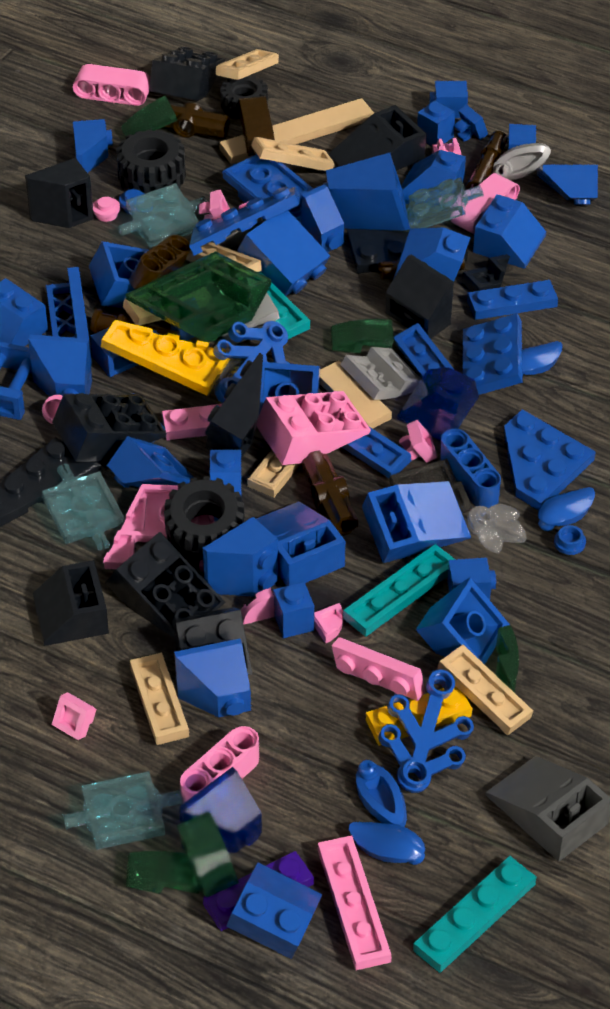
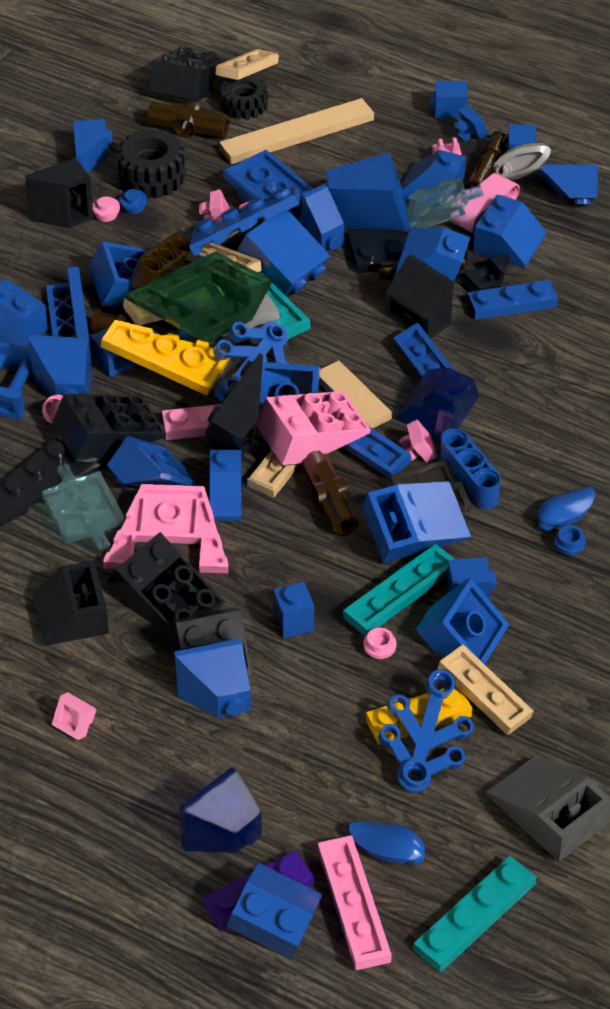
(112, 84): bright pink beam -> none
(122, 810): clear light blue plate -> none
(150, 117): clear green slope -> none
(159, 699): tan plate -> none
(161, 215): clear light blue plate -> none
(161, 869): clear green slope -> none
(199, 499): black tyre -> none
(208, 854): clear green slope -> none
(235, 750): bright pink beam -> none
(242, 560): blue slope -> none
(255, 121): dark brown beam -> none
(260, 608): bright pink tile -> none
(292, 154): tan tile -> none
(306, 543): blue slope -> none
(329, 622): bright pink tile -> none
(354, 334): clear green slope -> none
(378, 669): bright pink plate -> none
(379, 643): none -> bright pink plate
(380, 794): blue arm -> none
(381, 134): black slope -> none
(381, 373): light grey slope -> none
(436, 122): blue brick -> none
(494, 353): blue plate -> none
(496, 526): clear plate -> none
(508, 657): clear green slope -> none
(540, 357): blue arm -> none
(542, 458): blue plate -> none

